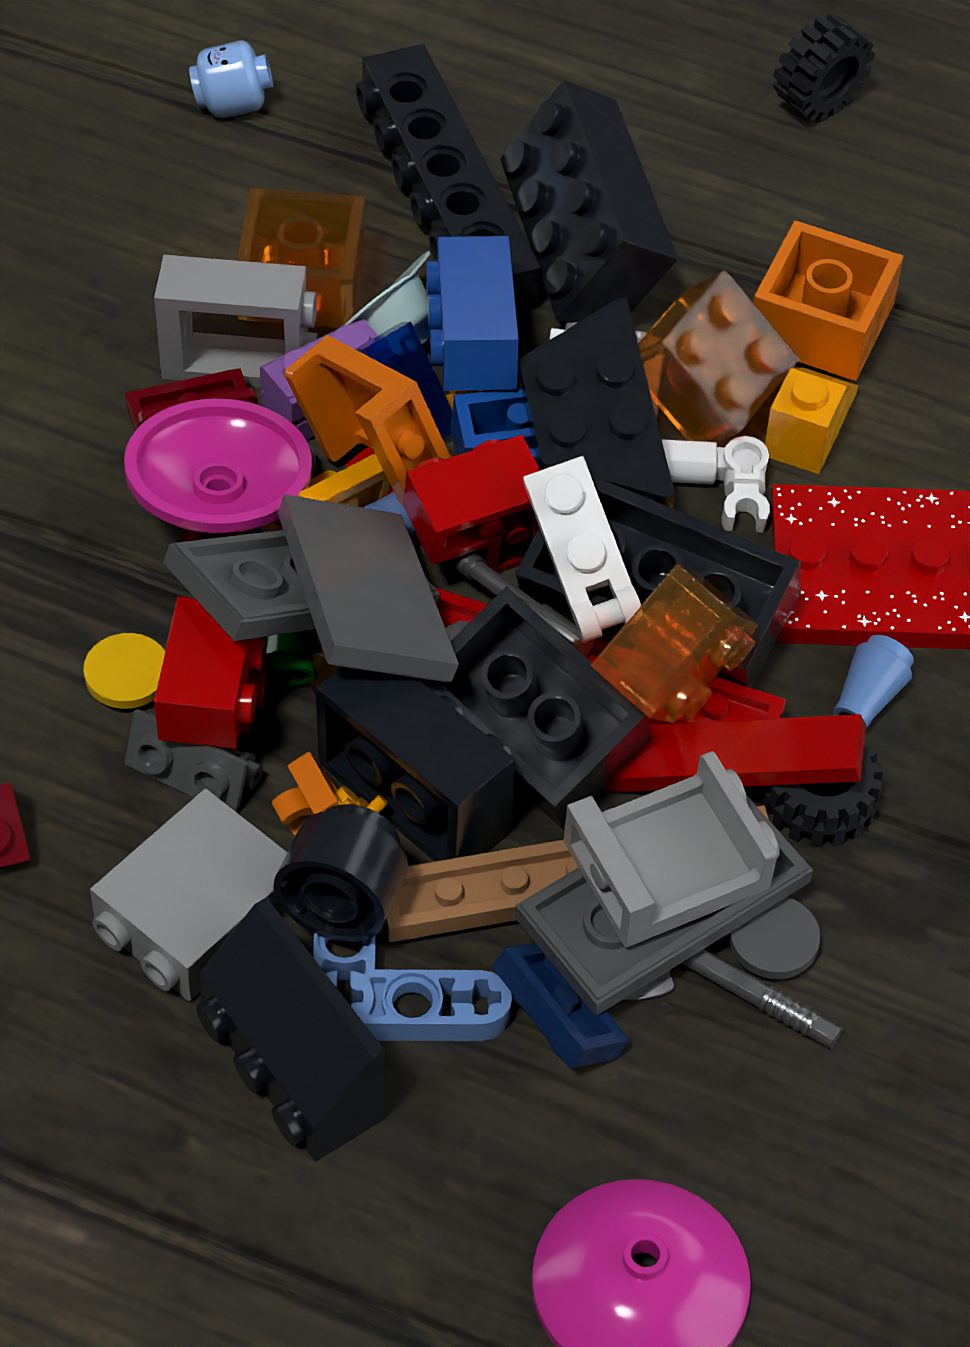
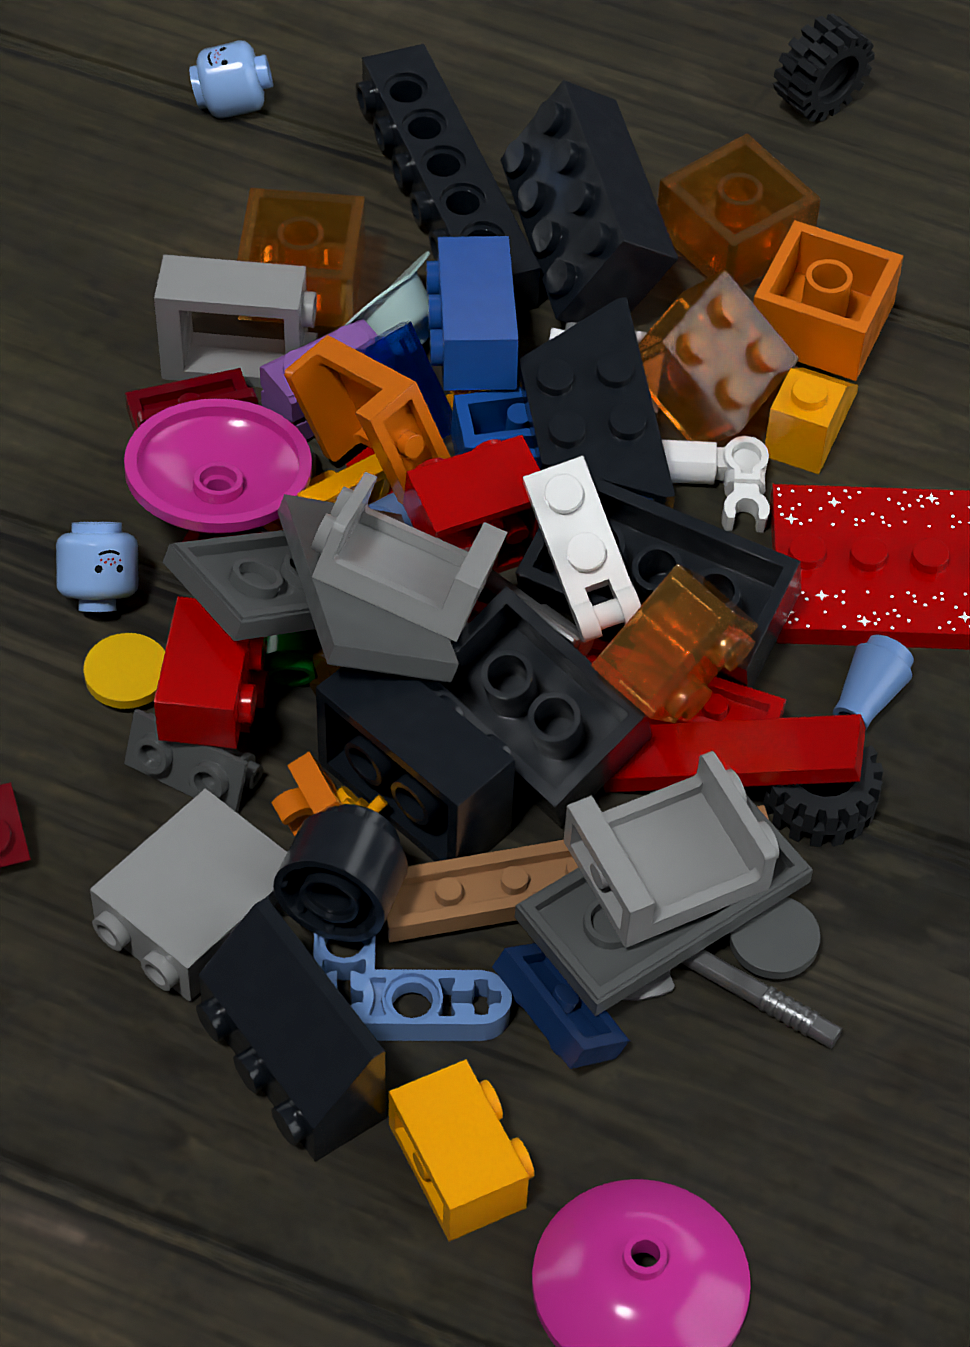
(97, 565): none -> light blue head
(401, 565): none -> light grey panel
(460, 1149): none -> light orange brick
(734, 209): none -> clear orange brick

